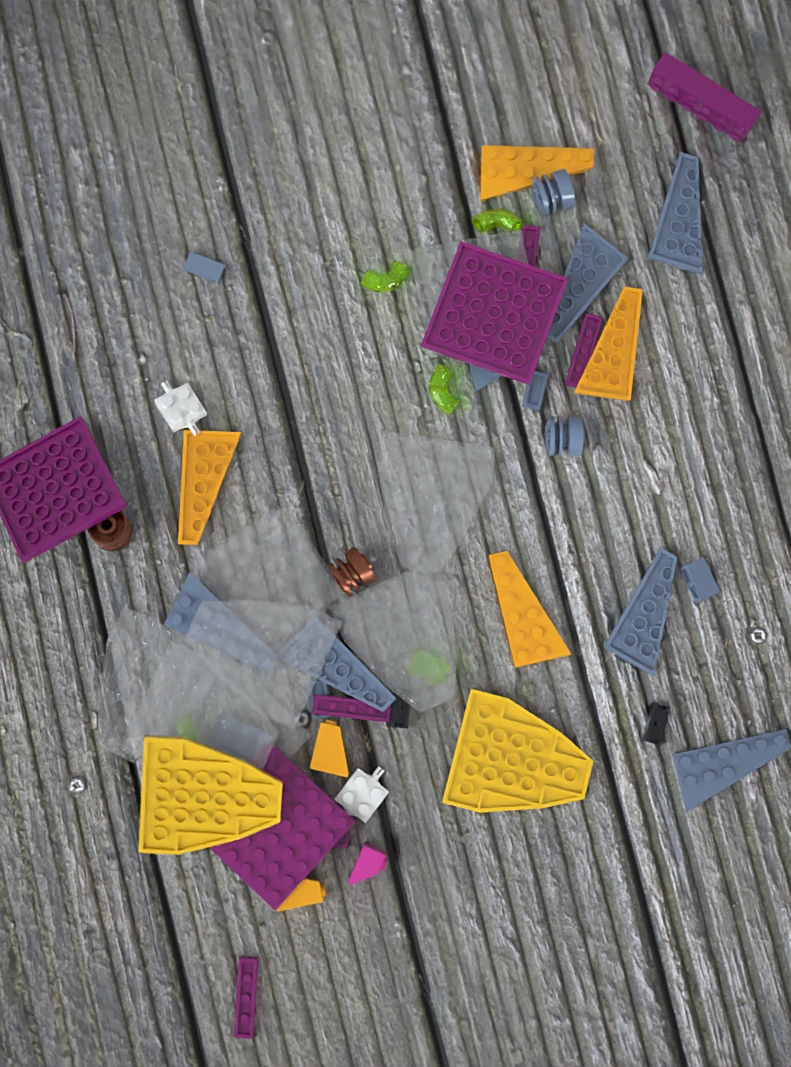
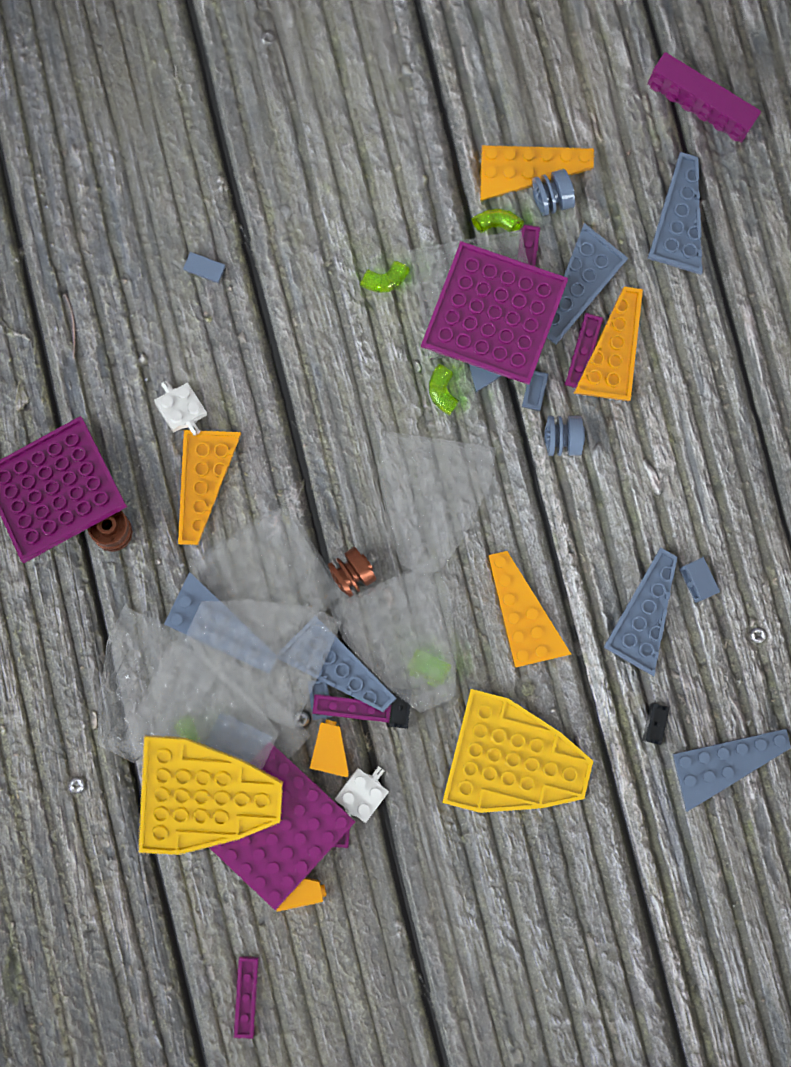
(368, 863): dark pink slope -> none

